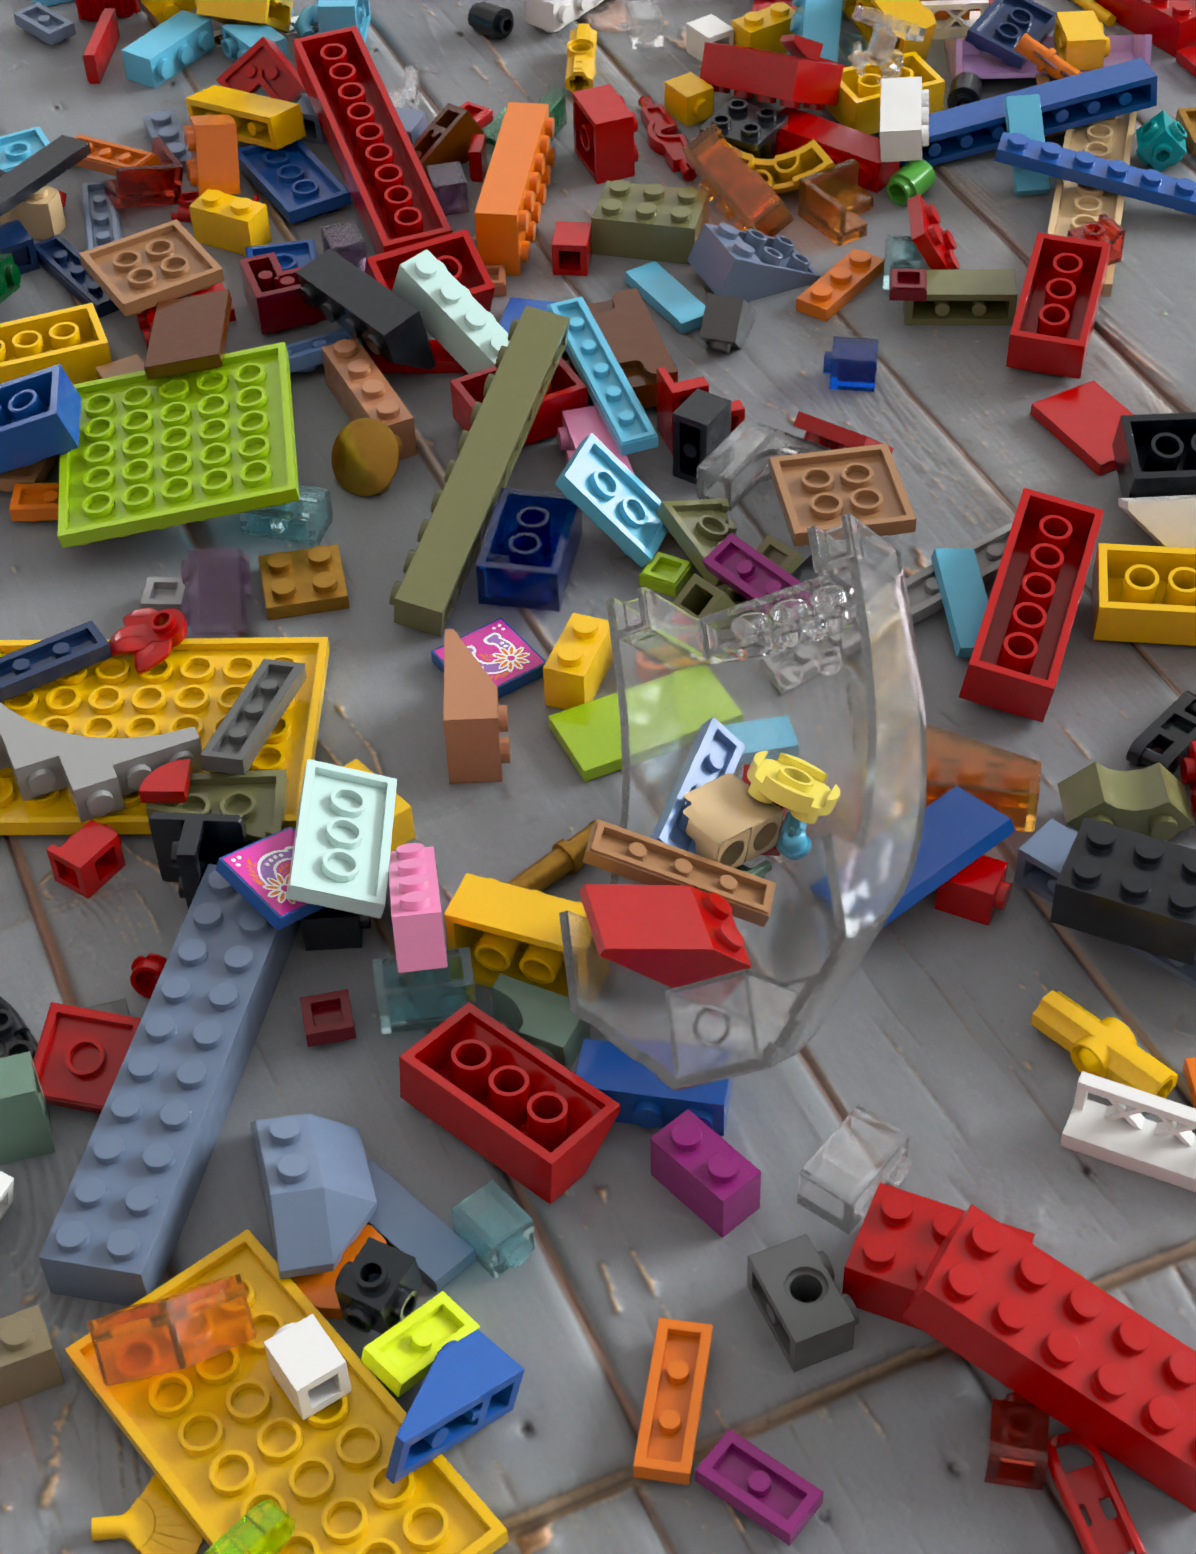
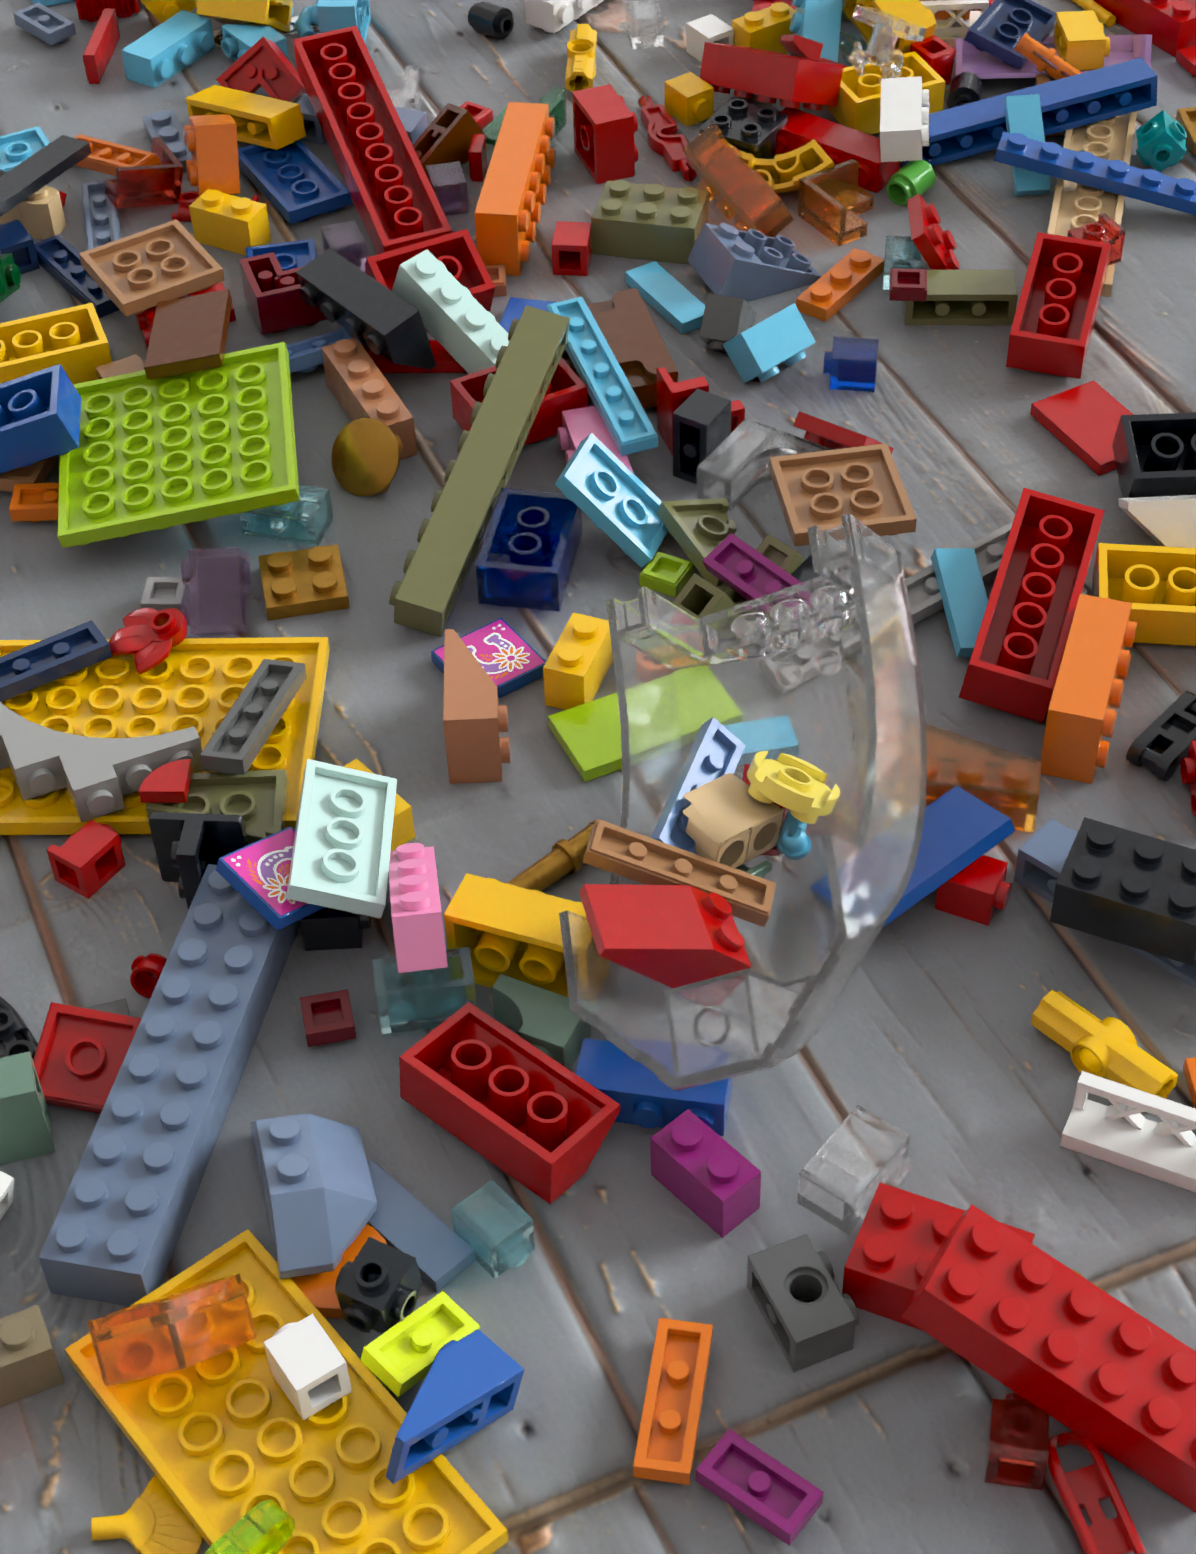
(768, 343): none -> medium azure brick
(937, 55): none -> red brick
(1088, 689): none -> orange brick
(1135, 800): olive brick -> none

